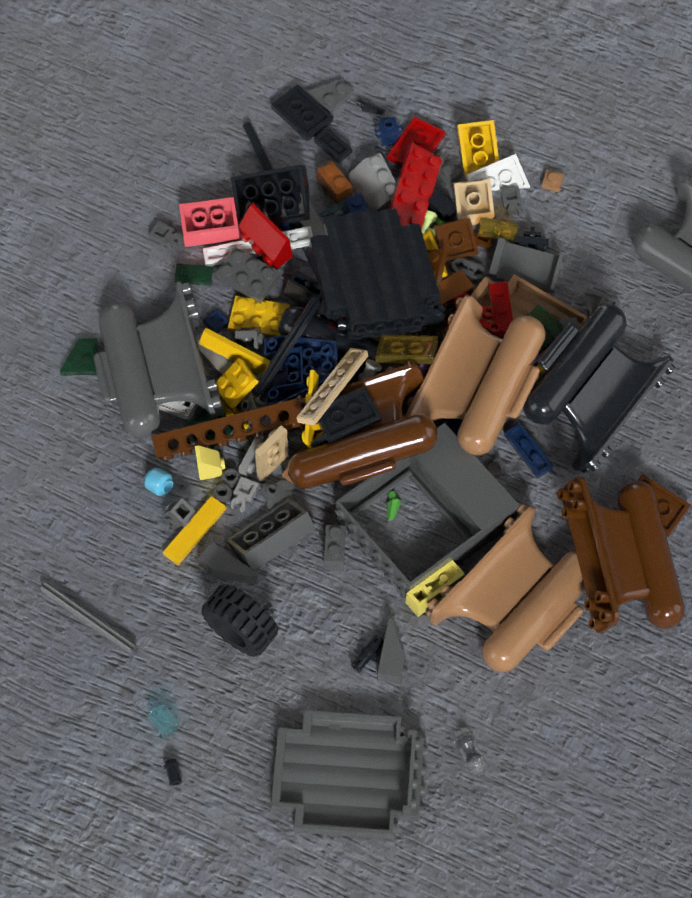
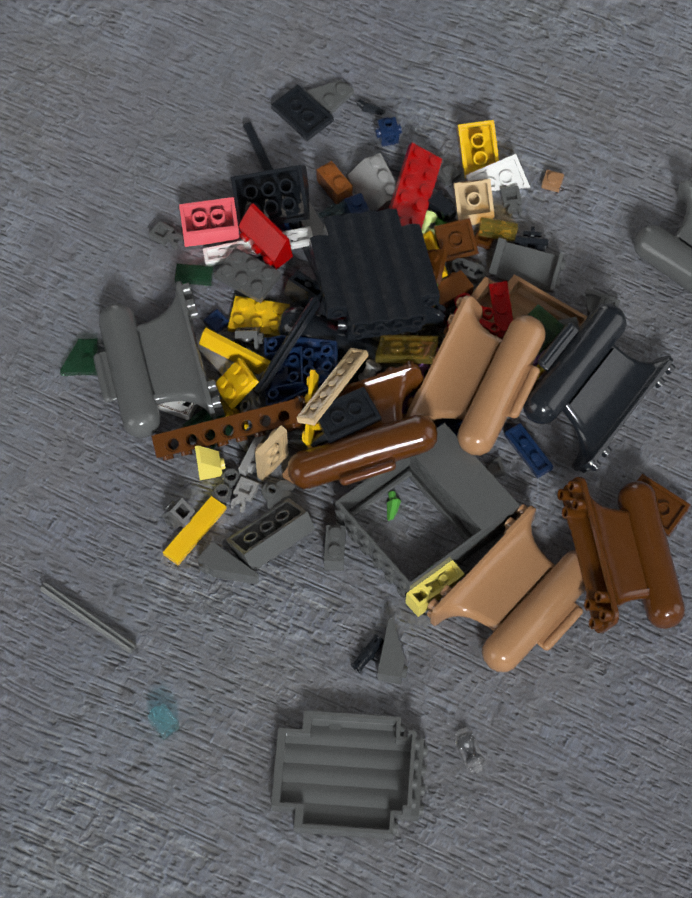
(158, 481): medium azure head -> none
(172, 768): black pin -> none
(239, 620): black tyre -> none
(333, 145): black plate -> none
(419, 133): red plate -> none

